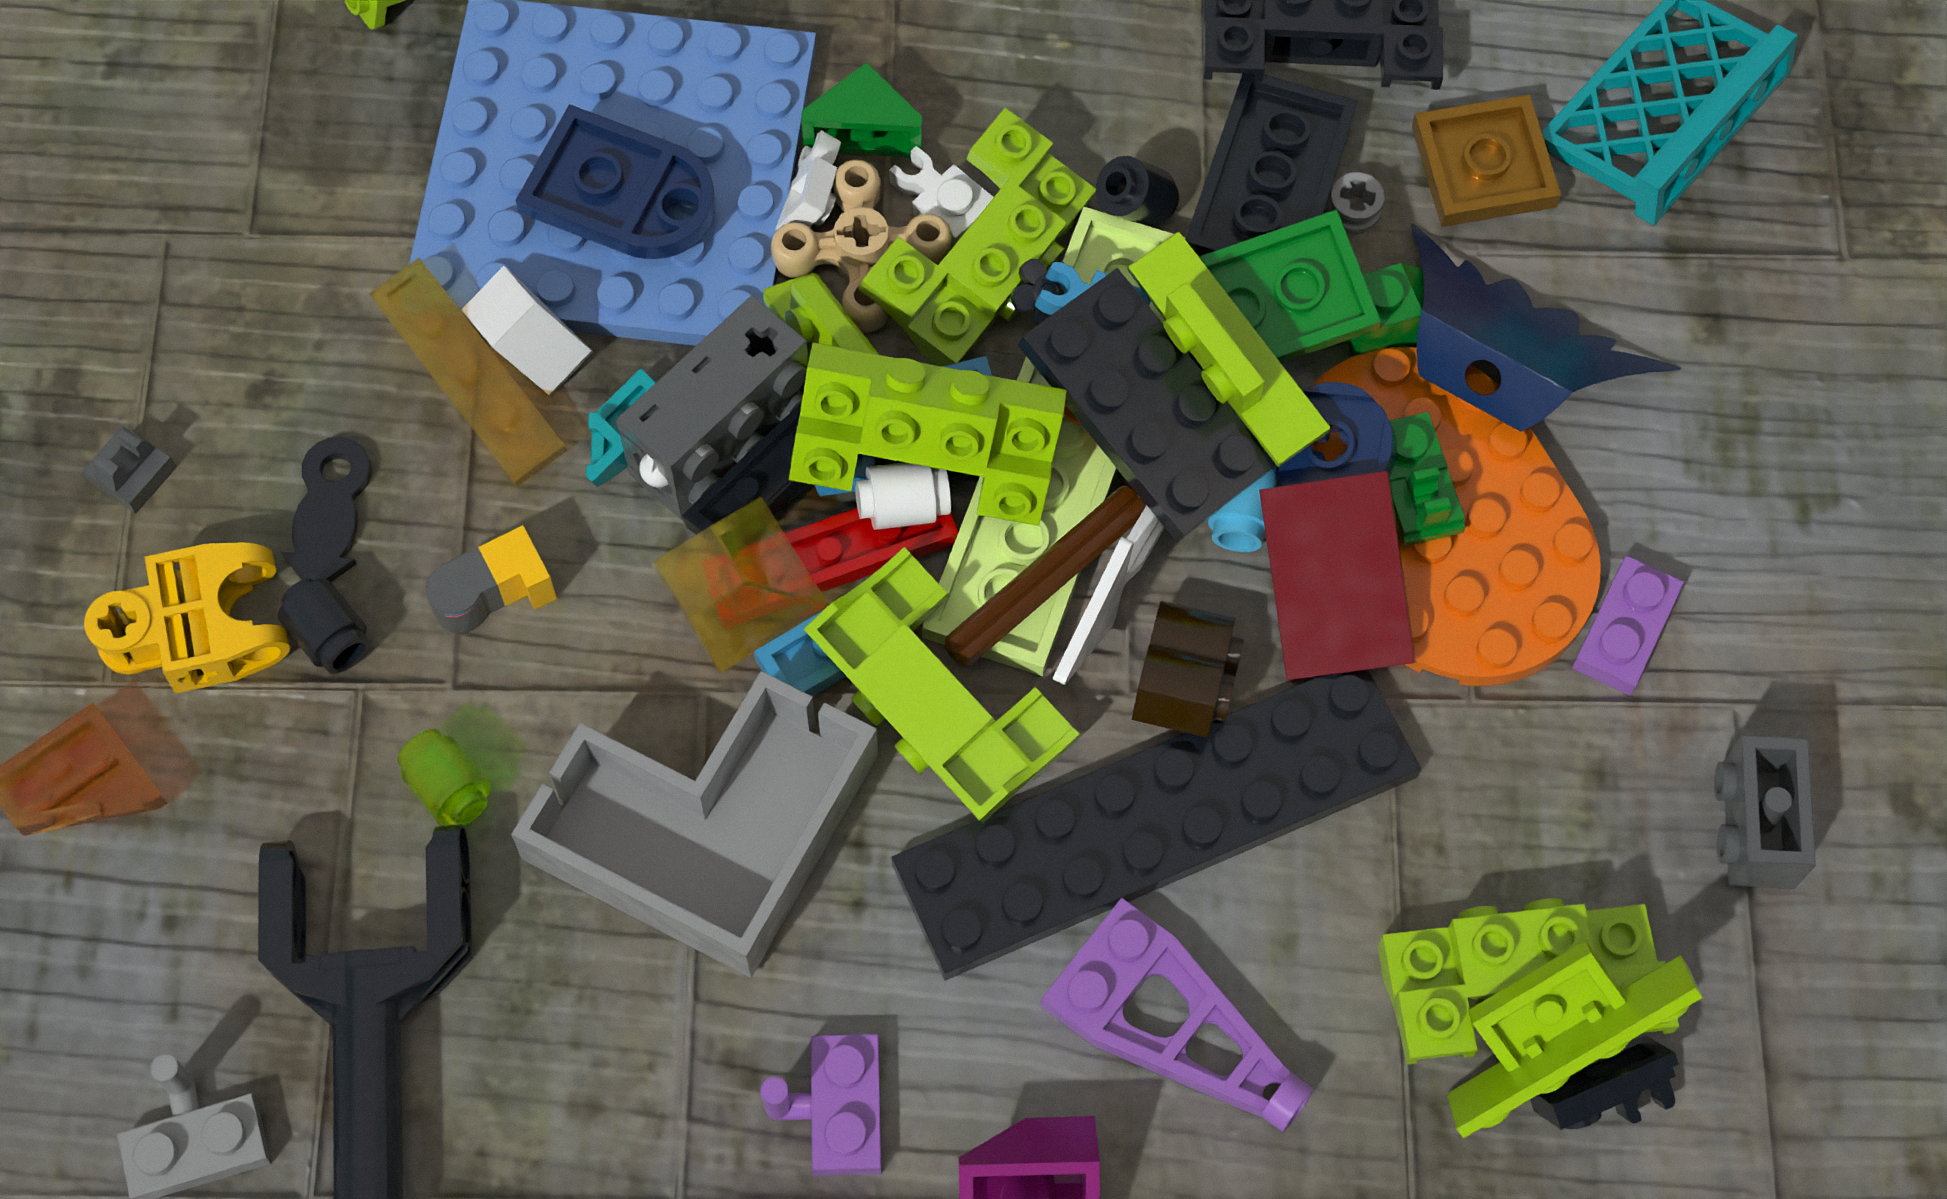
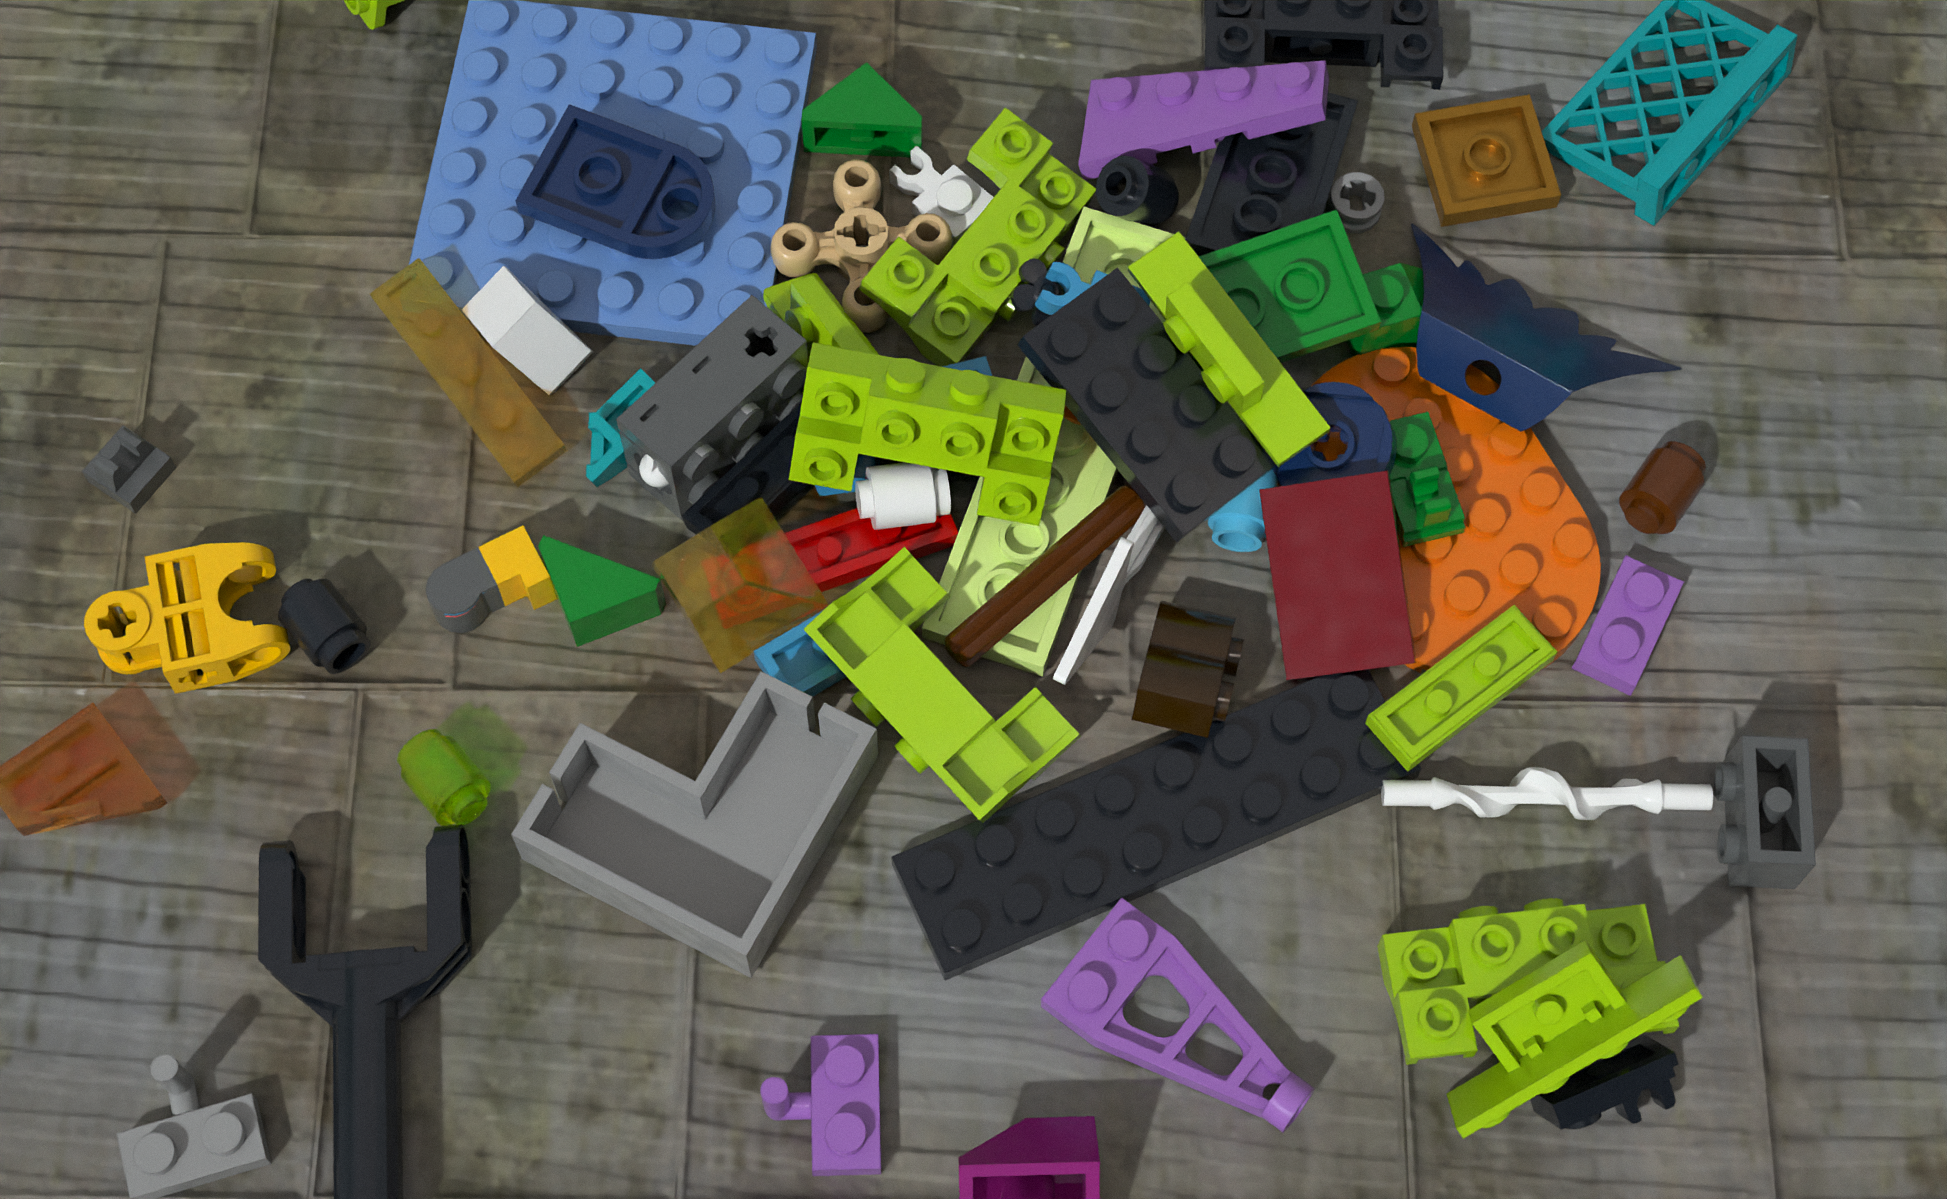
(327, 514): black brick -> none
(597, 592): none -> green slope
(810, 192): white plate -> none
(1197, 109): none -> medium lavender wing
(1460, 687): none -> lime tile
(1547, 787): none -> white piece
(1663, 488): none -> reddish brown brick

